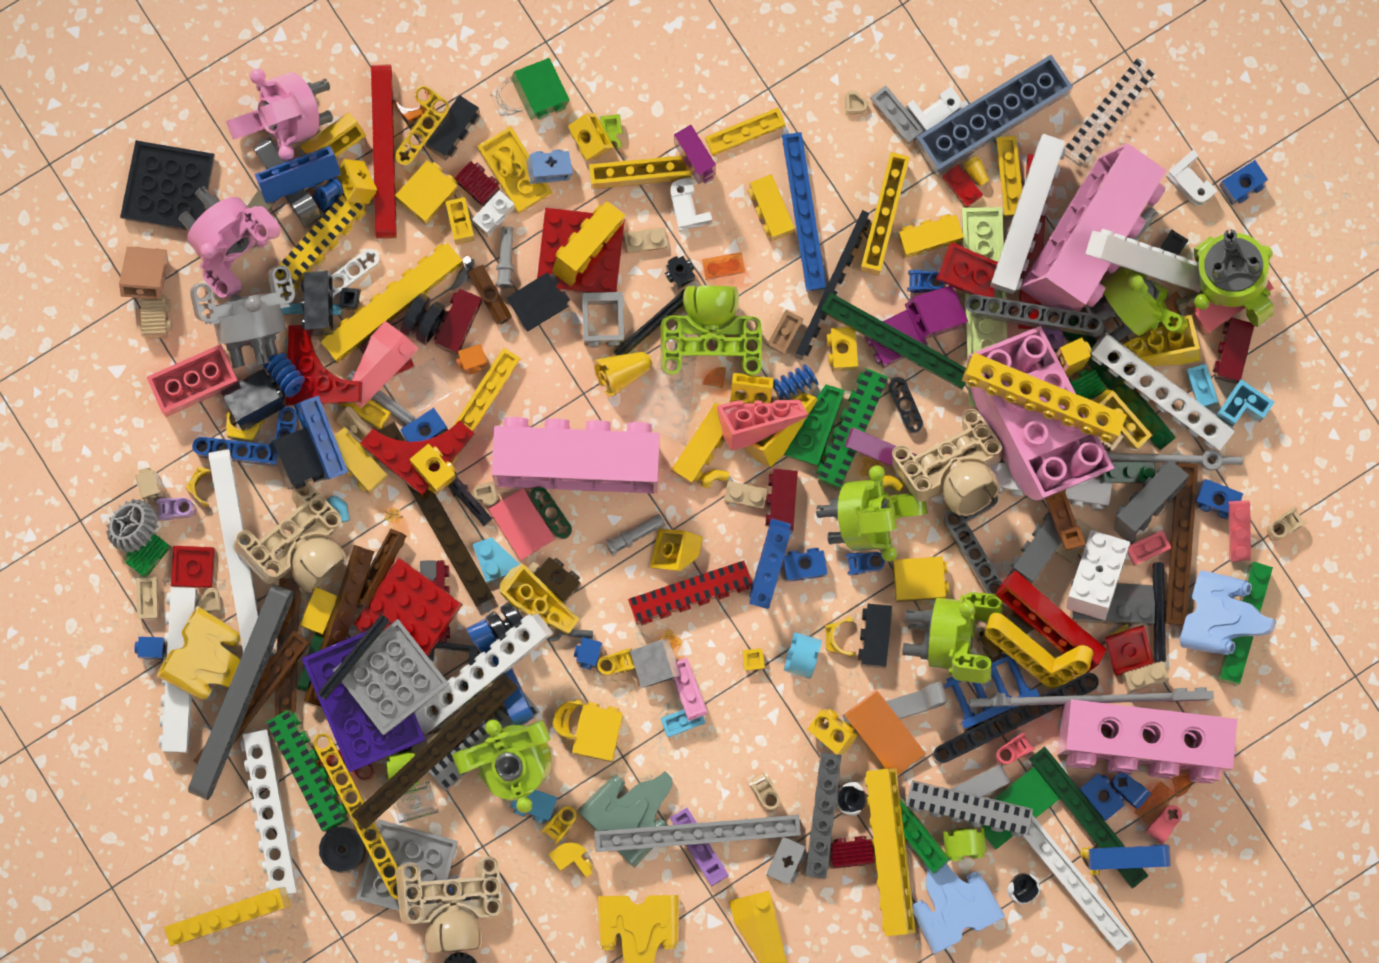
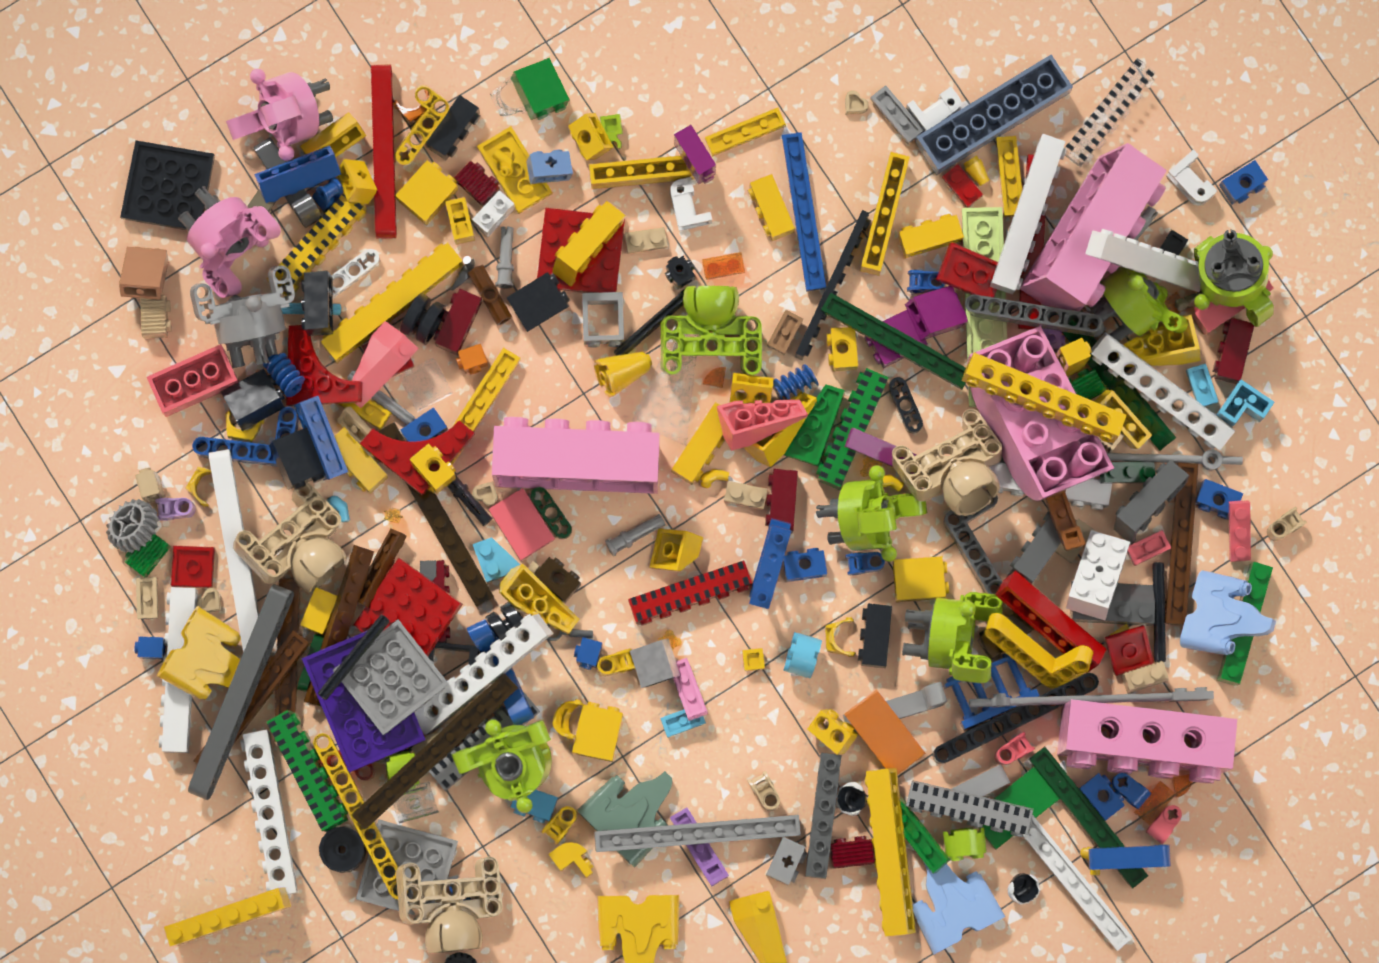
(349, 298): black slope -> none

